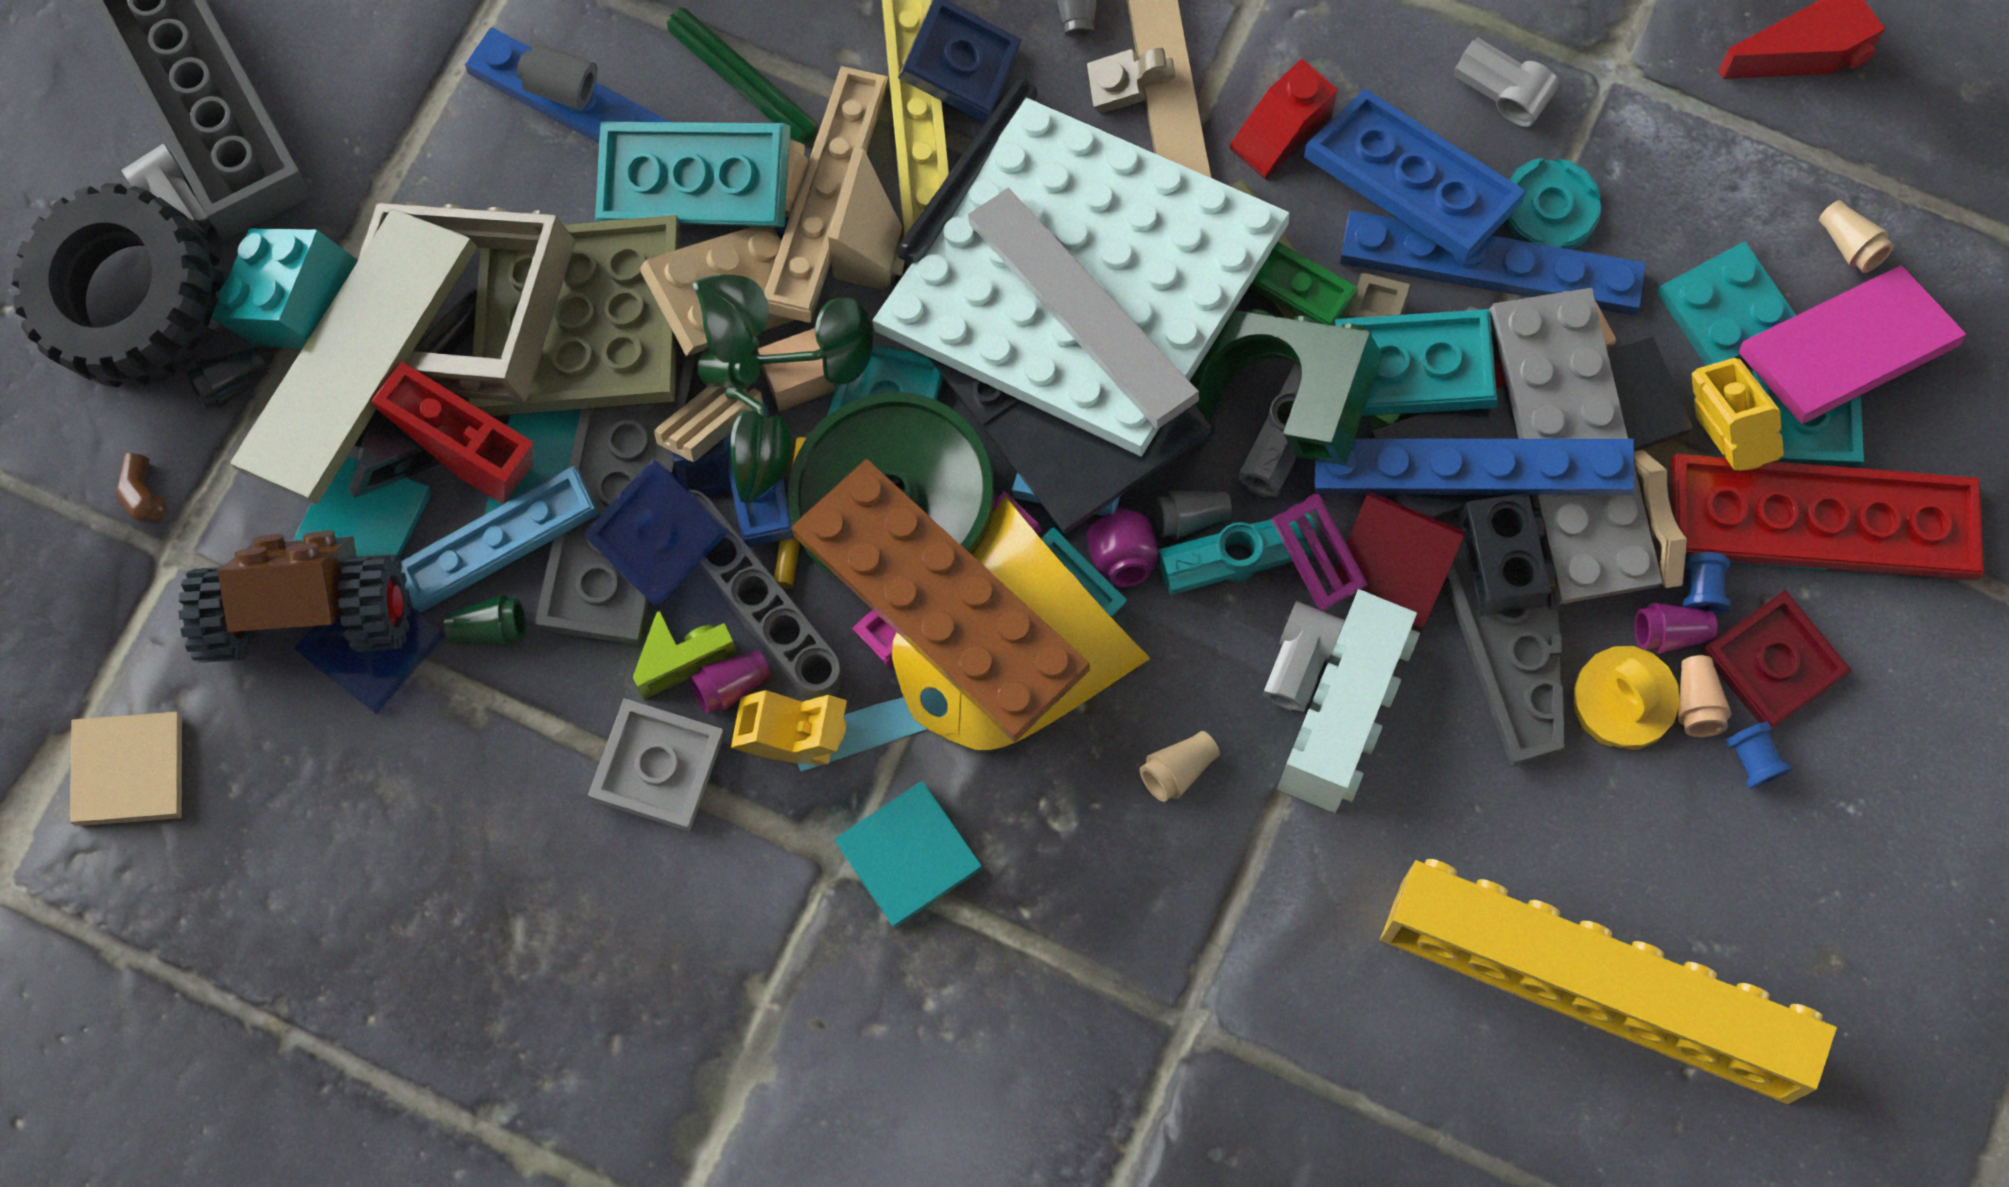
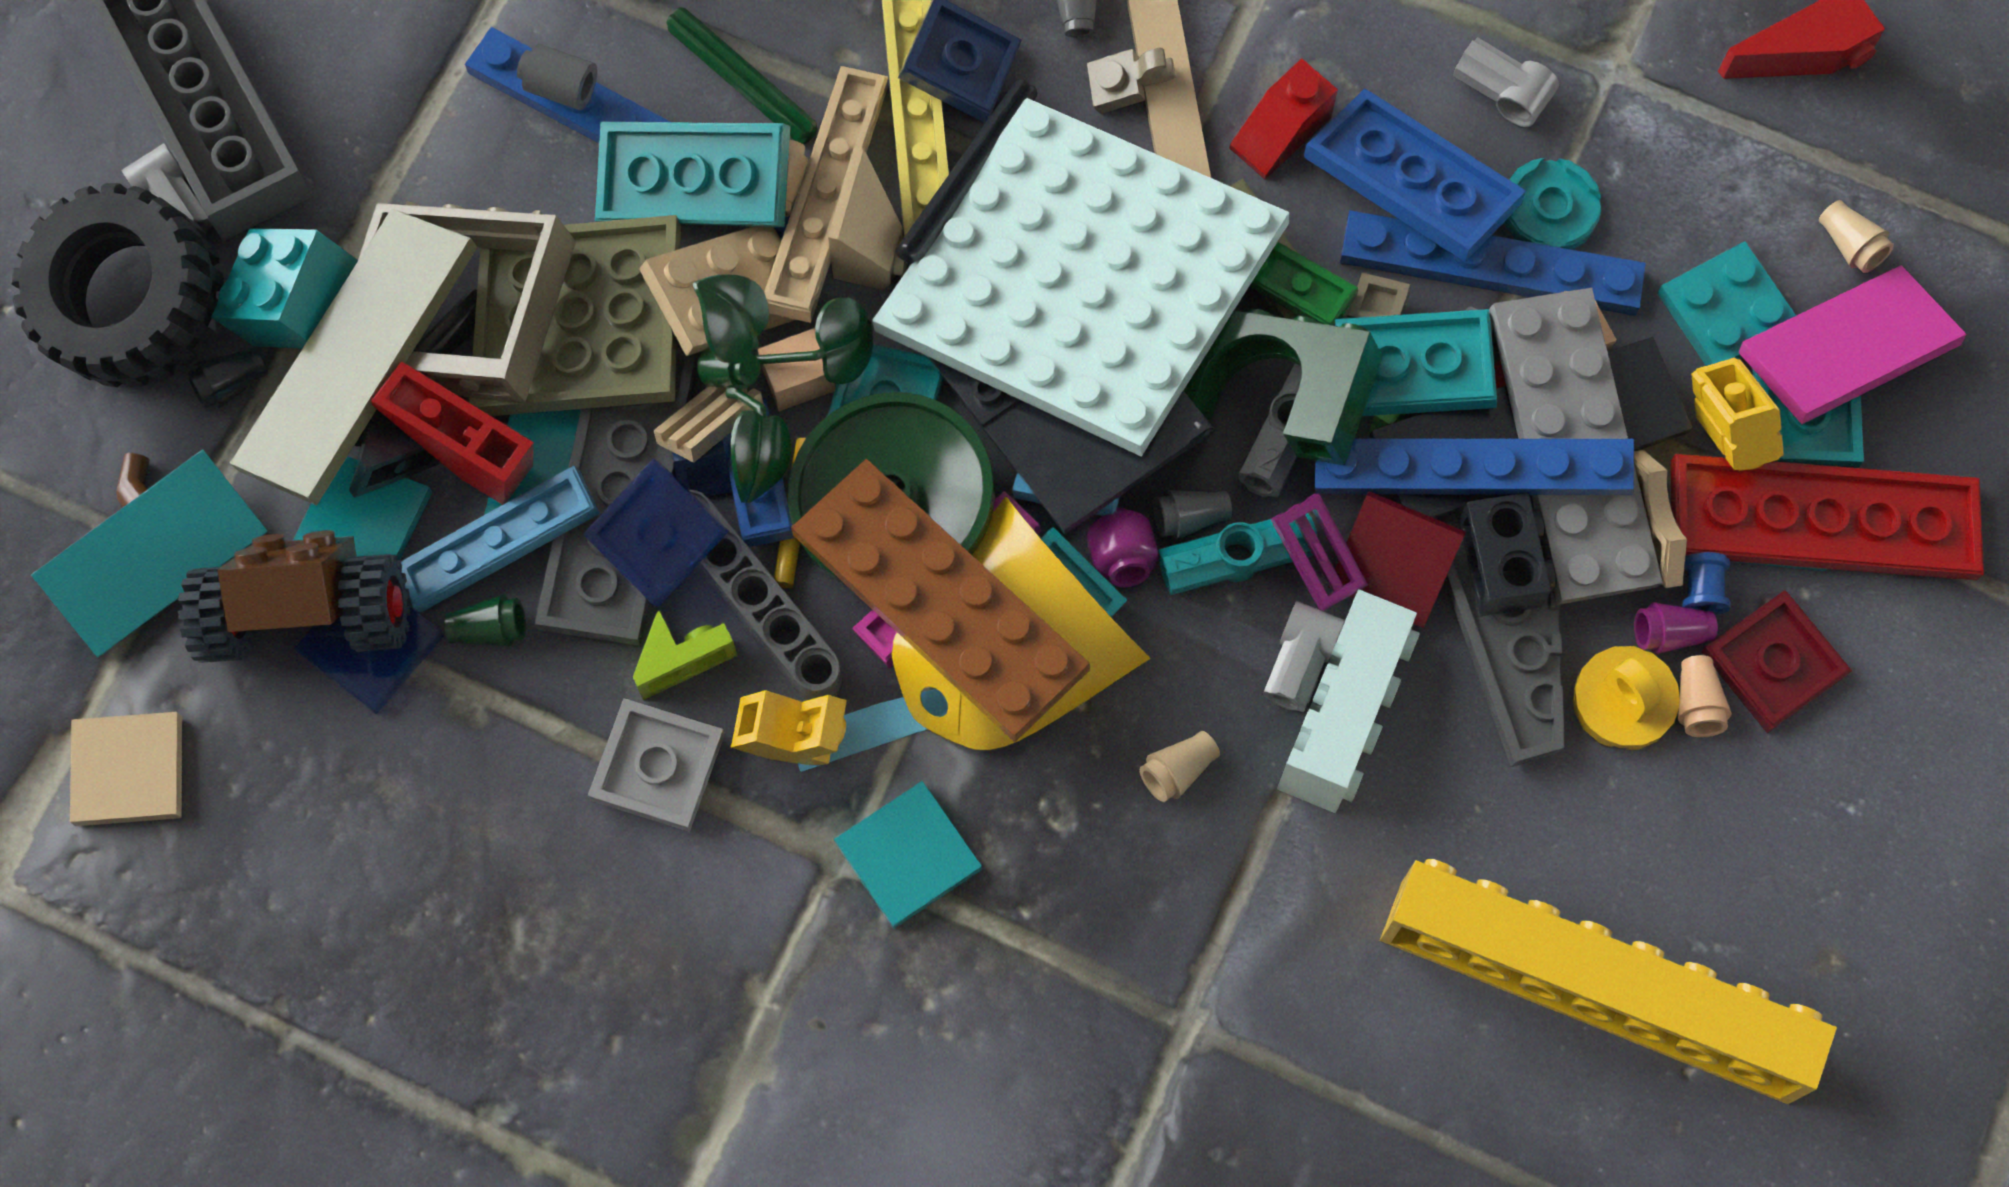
(141, 553): none -> teal tile
(727, 680): magenta cone -> none
(1083, 308): light grey tile -> none
(1758, 755): blue bush -> none

